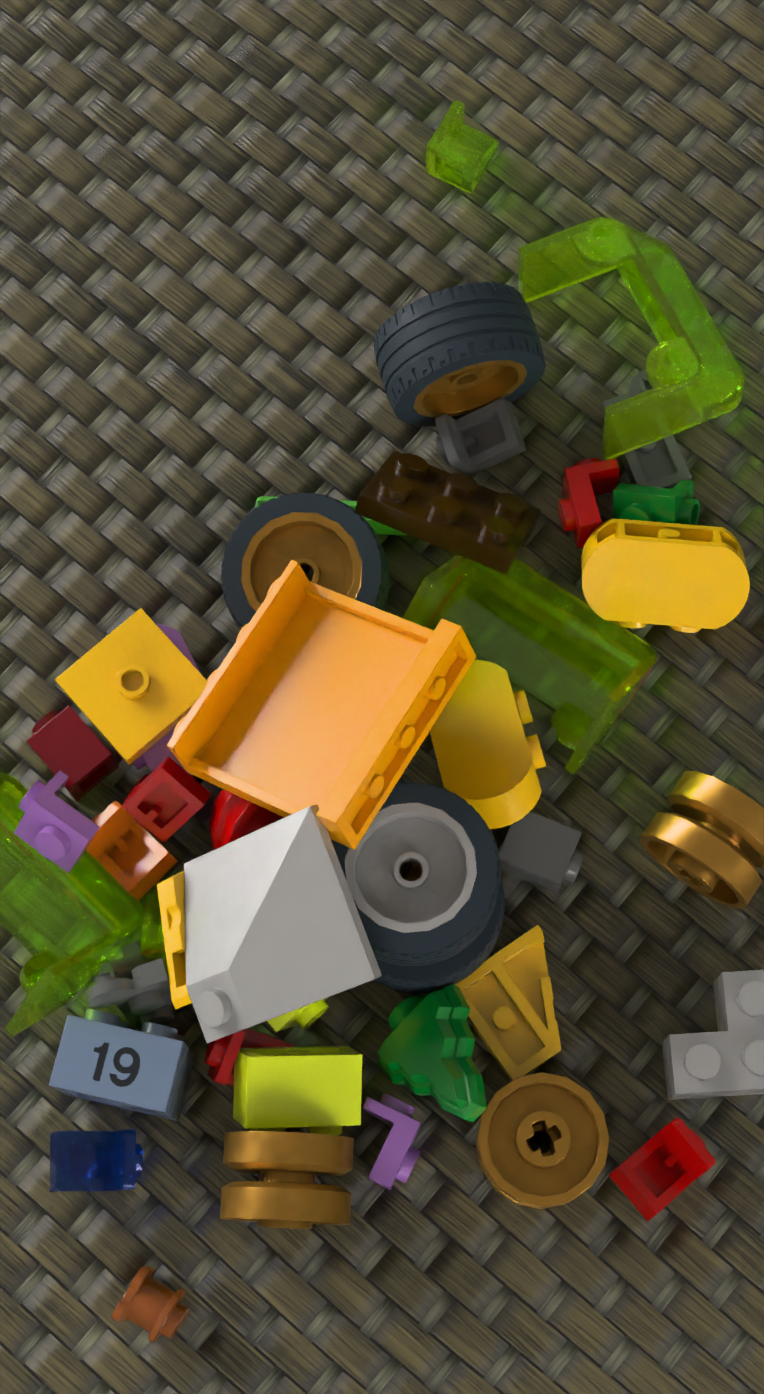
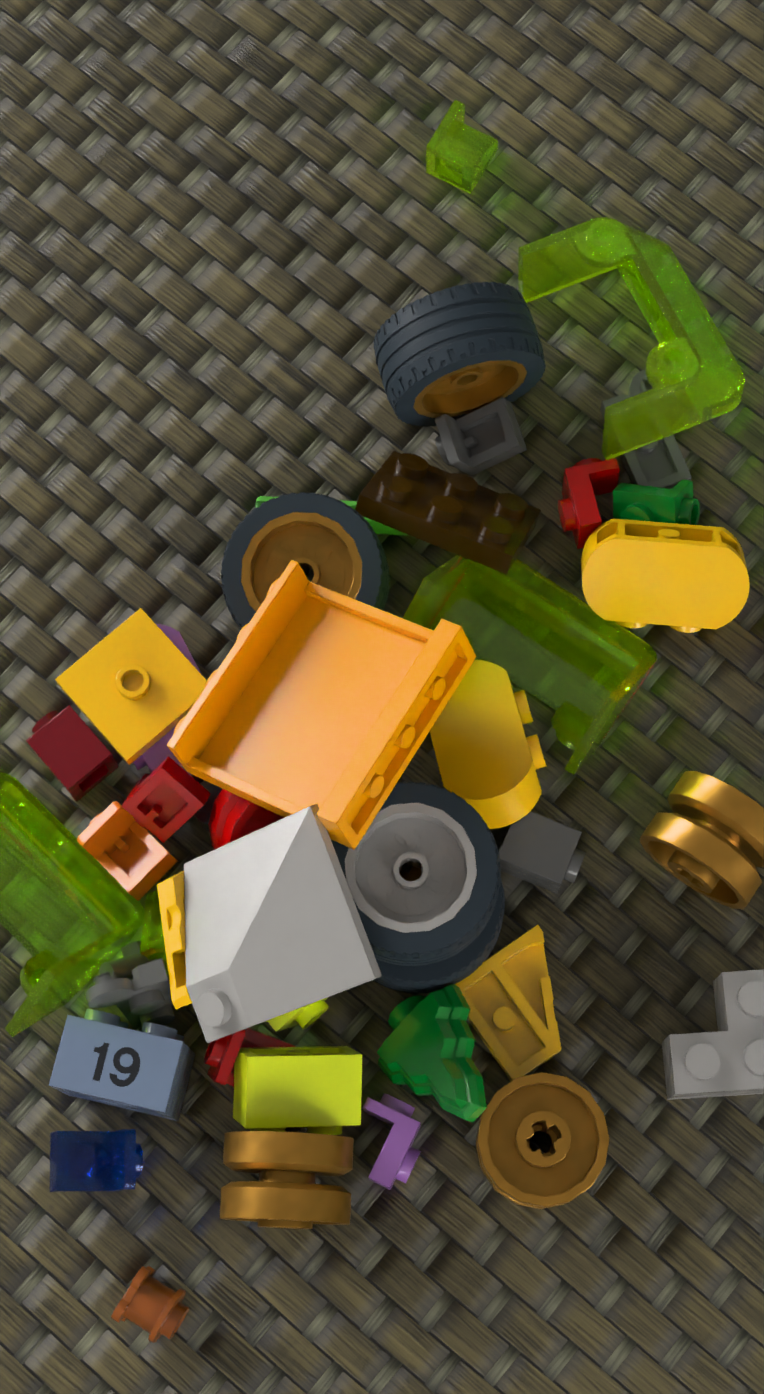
(53, 825): medium lavender bracket -> none
(662, 1168): red bracket -> none

